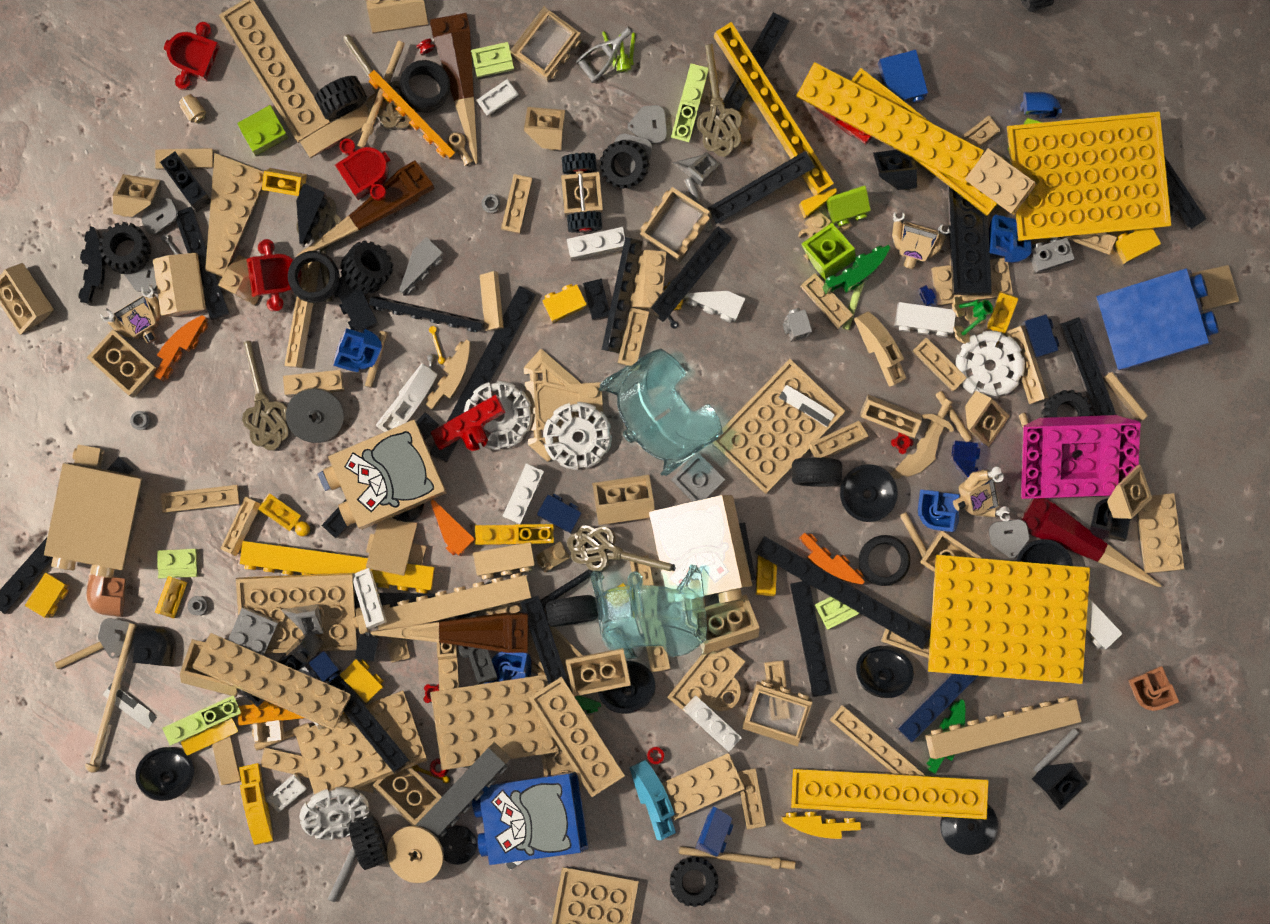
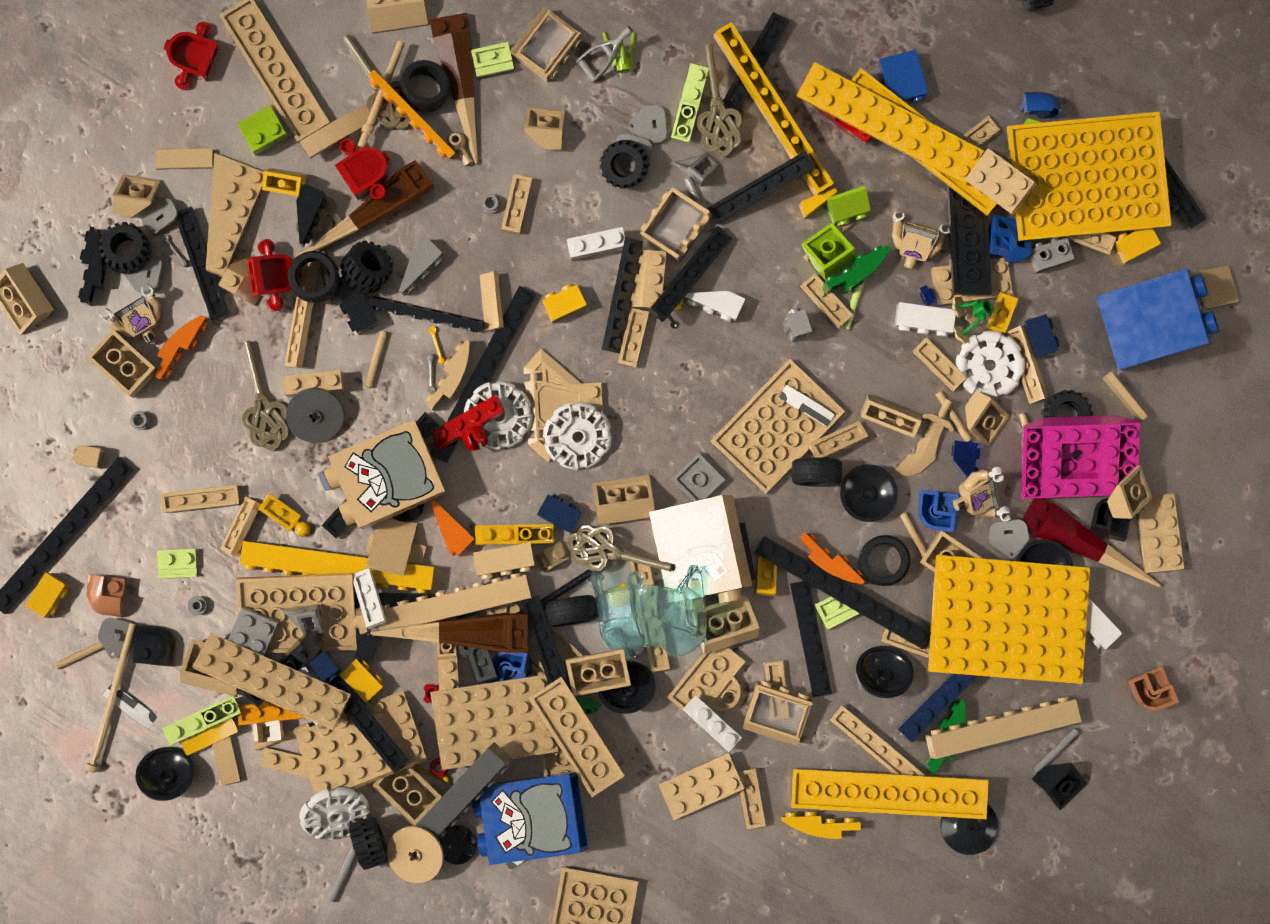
(92, 518): tan brick -> none
(171, 597): yellow plate -> none
(179, 284): tan slope -> none
(185, 181): black slope -> none
(192, 109): tan brick -> none
(255, 804): yellow slope -> none
(286, 792): white plate -> none
(340, 97): black tyre -> none
(357, 350): blue brick -> none
(398, 649): tan plate -> none
(409, 399): white slope -> none
(425, 46): red bush -> none
(497, 97): white plate -> none
(523, 494): white brick -> none
(581, 192): brick -> none
(596, 299): black plate -> none
(645, 393): clear light blue piece -> none
(655, 797): medium azure slope -> none
(660, 751): red bush -> none
(706, 893): black tyre -> none
(714, 832): blue slope -> none
(775, 862): tan bar -> none
(815, 223): tan plate -> none
(883, 345): tan slope -> none
(896, 169): black slope -> none
(907, 442): red plate -> none
(1087, 367): black plate -> none

